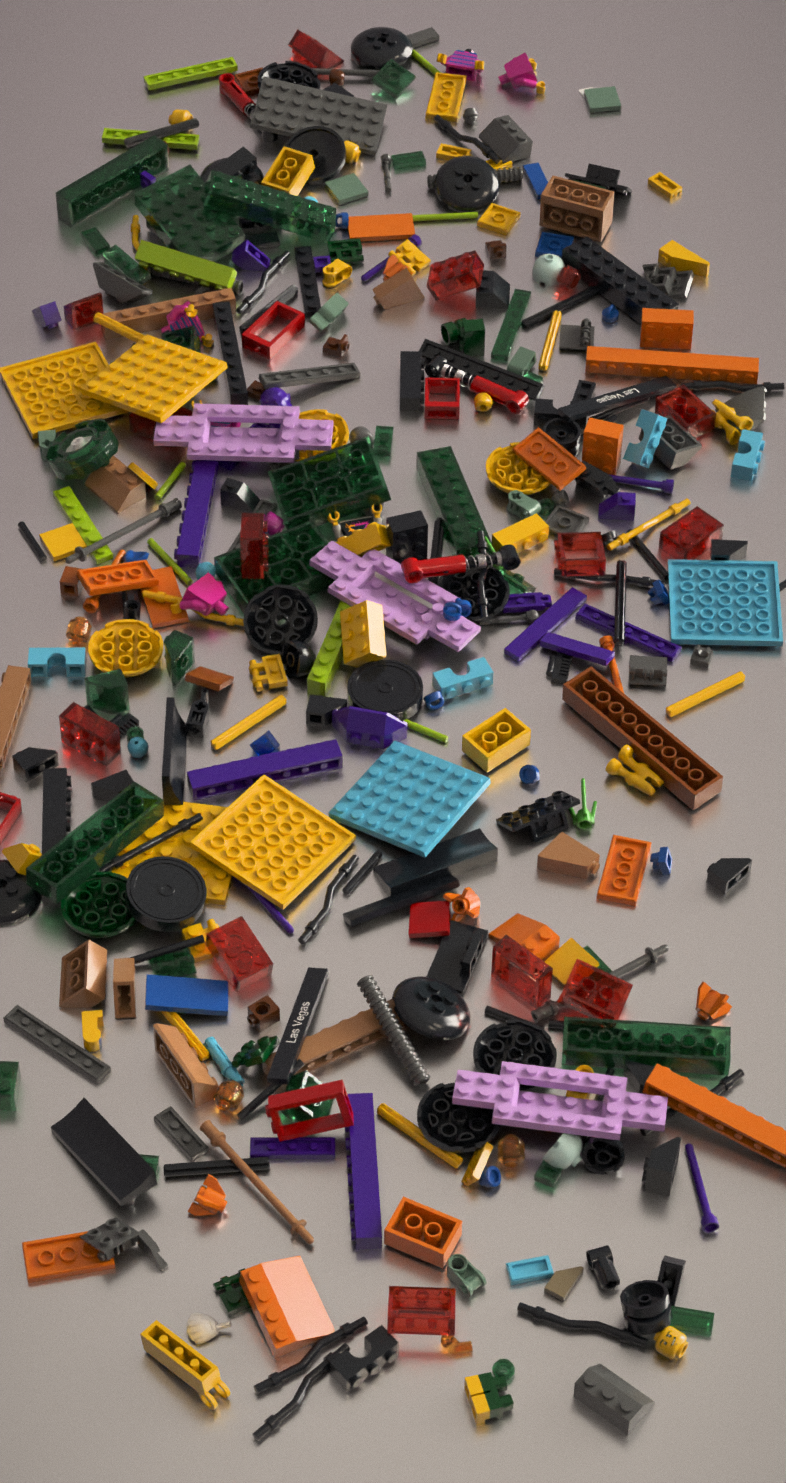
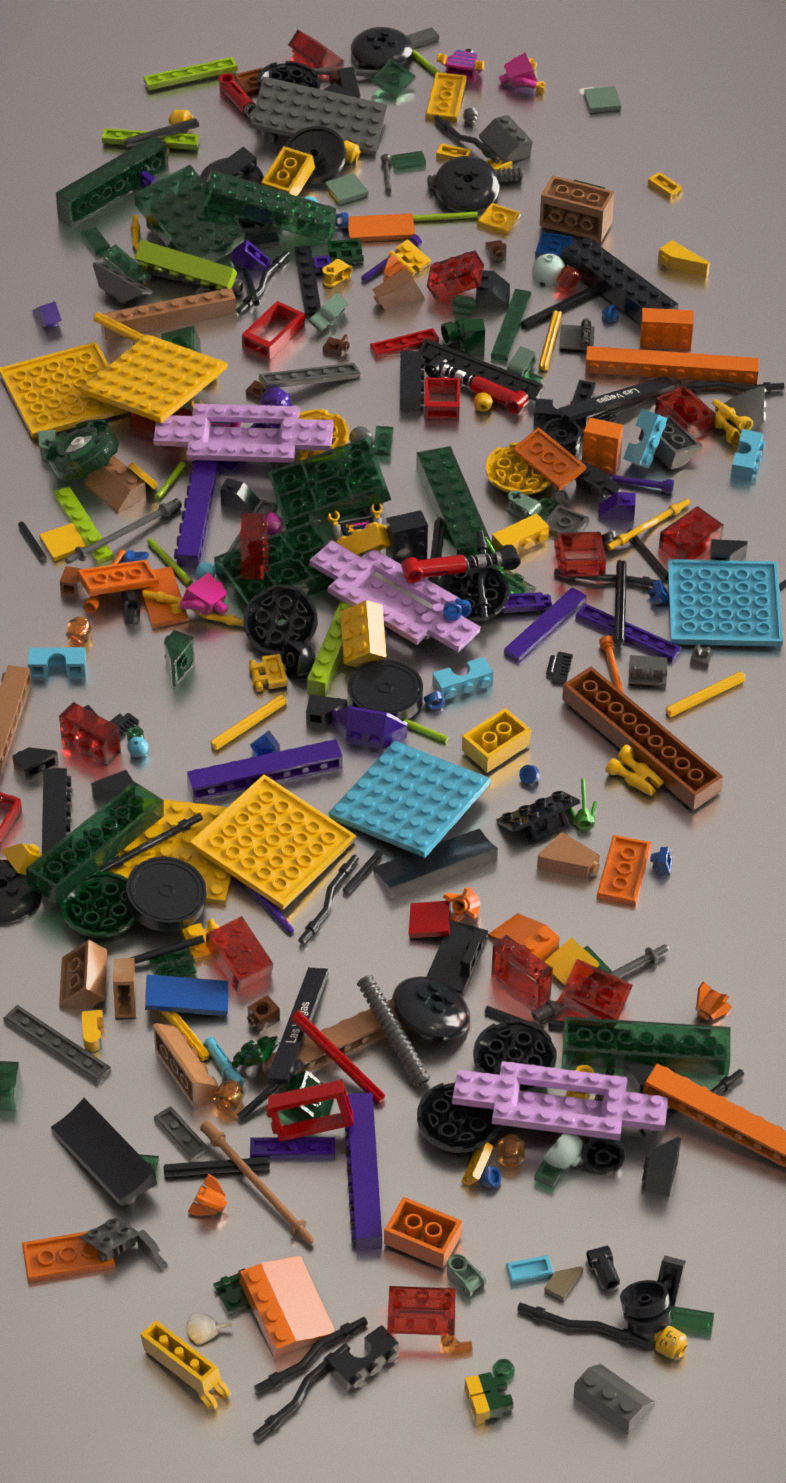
(82, 312): clear red slope -> none
(107, 692): clear green slope -> none
(127, 646): yellow brick -> none
(173, 755): black arch -> none
(185, 316): torso -> none
(198, 715): black piece -> none
(209, 678): dark orange tile -> none
(230, 353): black brick -> none
(250, 285): none -> black bar
(283, 298): black axle -> none
(337, 1056): none -> red axle
(349, 81): none -> black tile
(401, 900): black tile -> none
(402, 343): none -> red tile
(415, 1133): yellow axle -> none
(464, 304): none -> clear green brick
(530, 616): dark grey piece -> none
(536, 178): blue tile -> none
(577, 649): dark purple tile -> none
(602, 177): black bracket -> none
(668, 280): dark grey slope -> none
(709, 1221): dark purple piece -> none
(728, 873): black slope -> none

